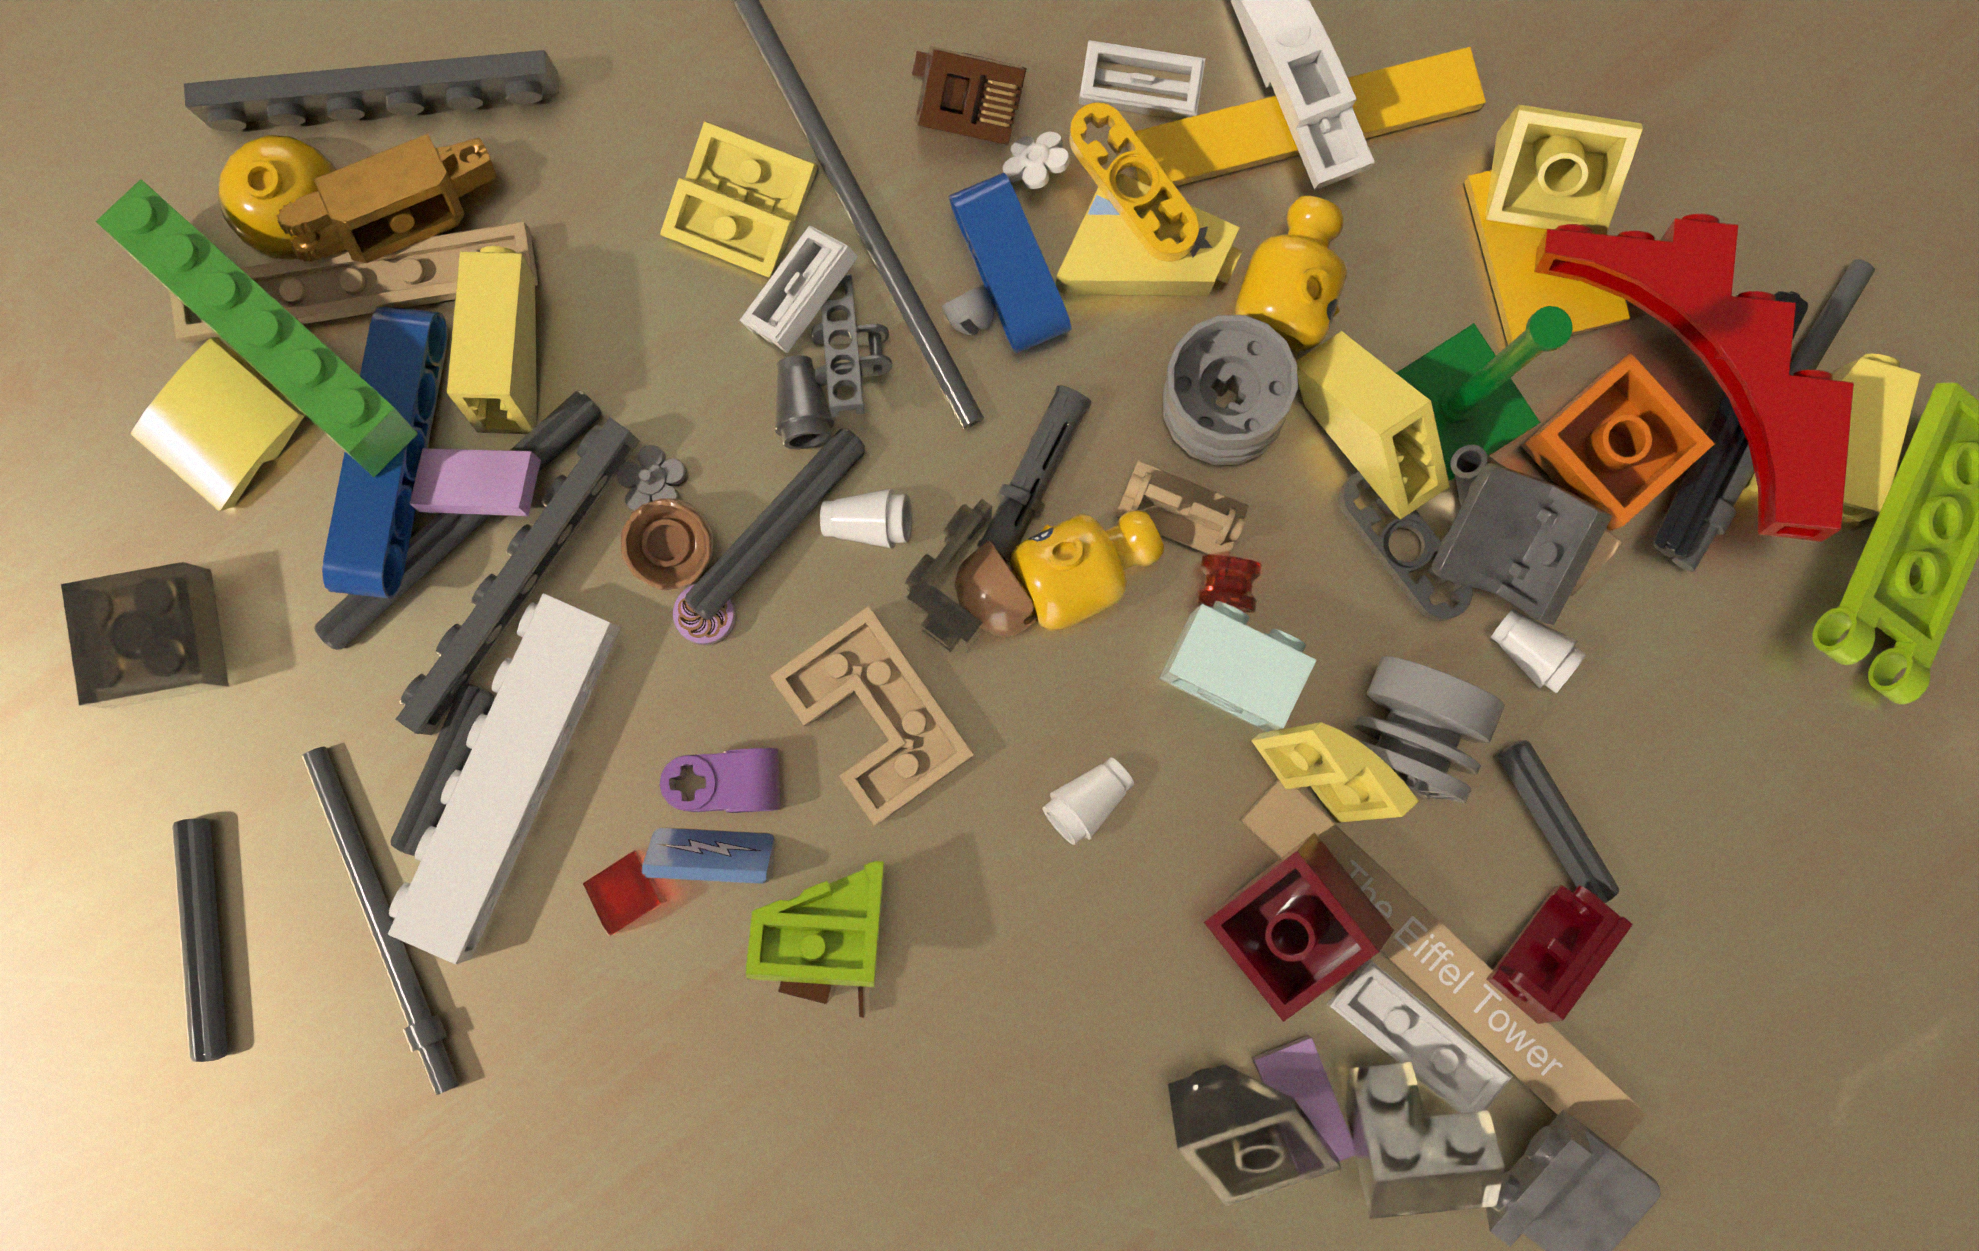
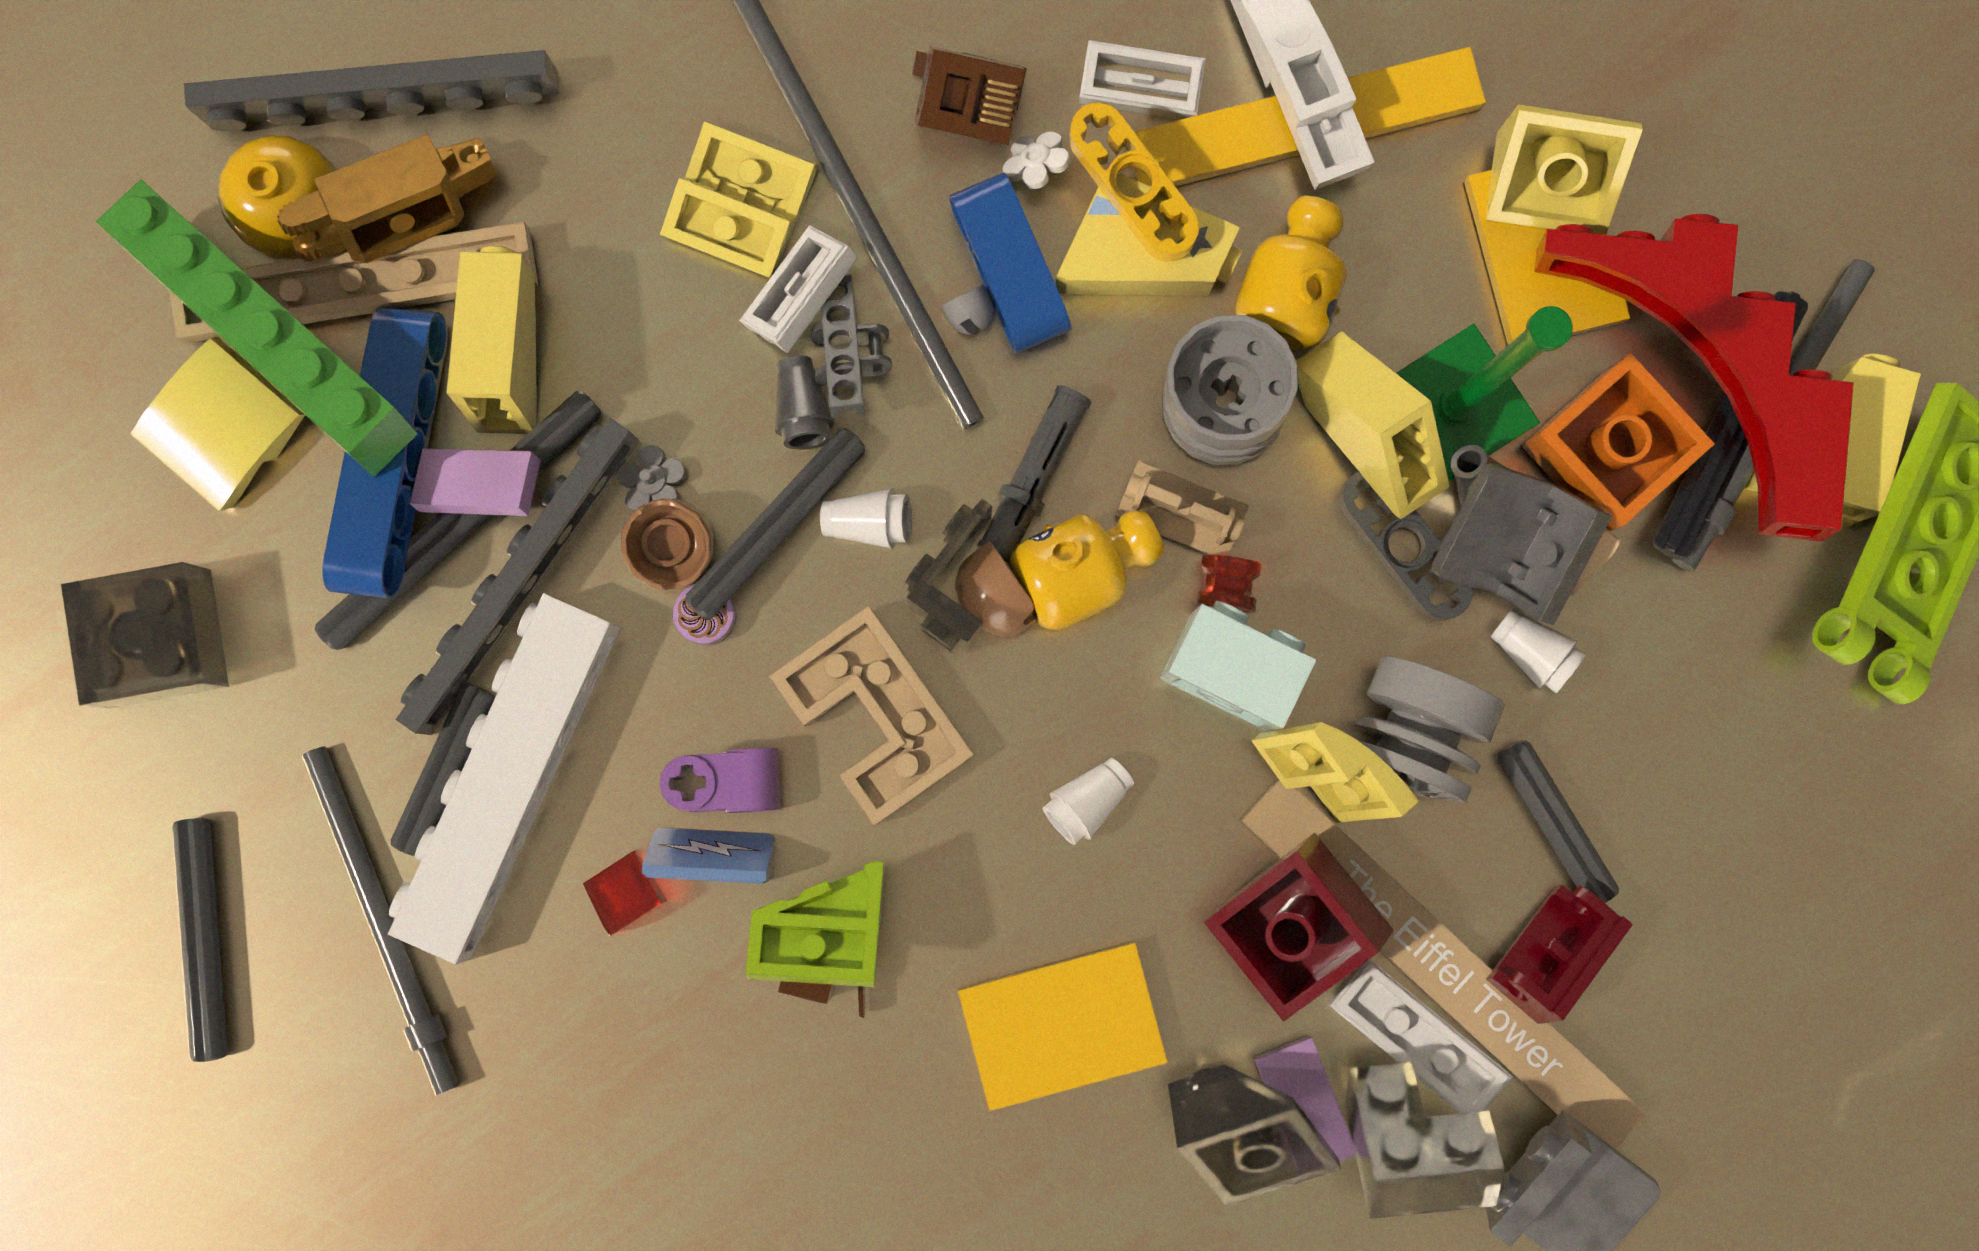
(1062, 1026): none -> yellow tile

